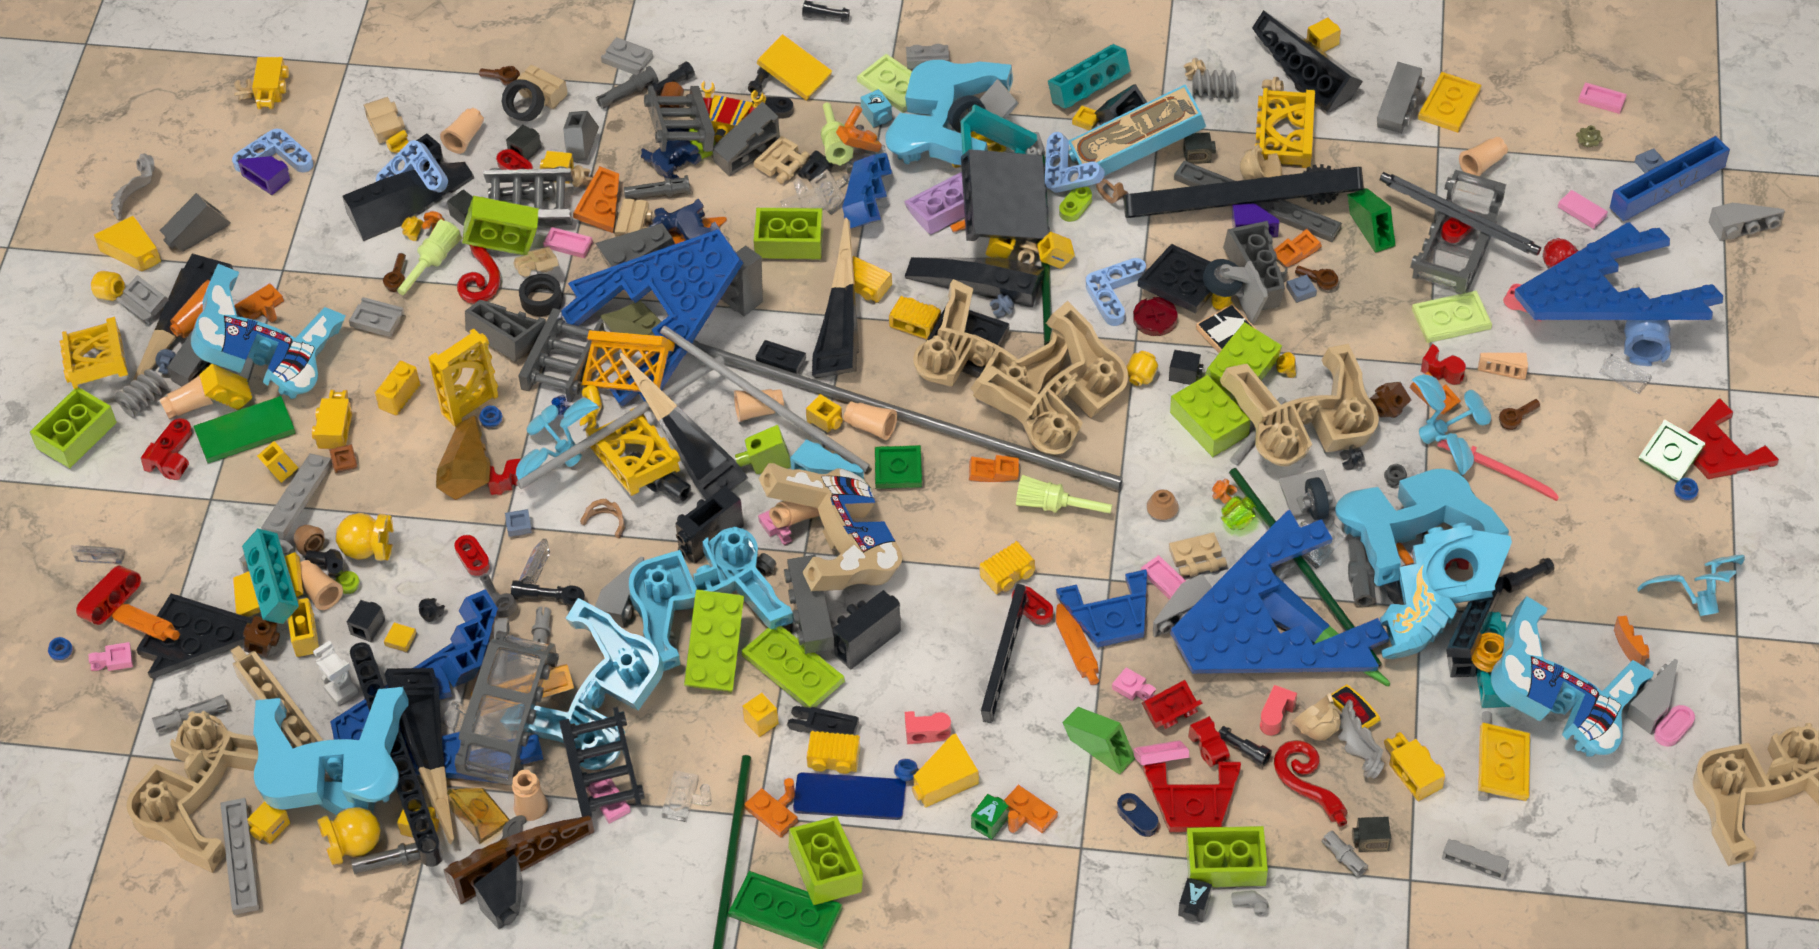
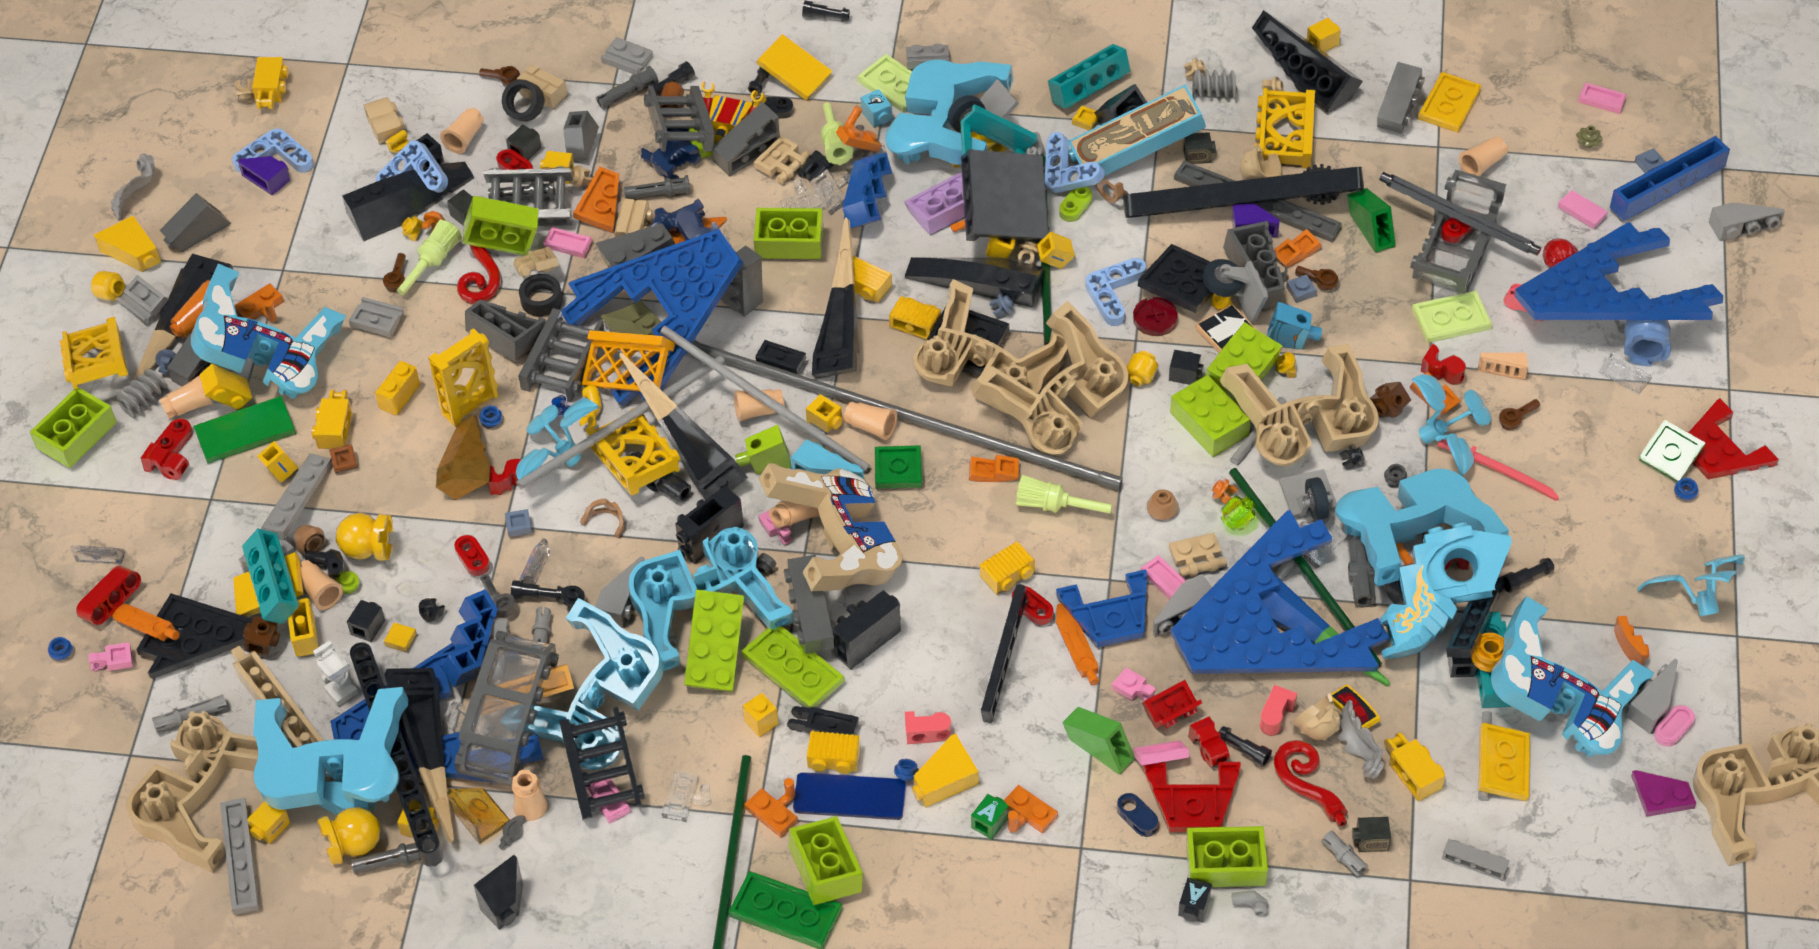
(528, 847): reddish brown wedge -> none
(1292, 327): none -> dark azure torso
(1662, 793): none -> magenta wing

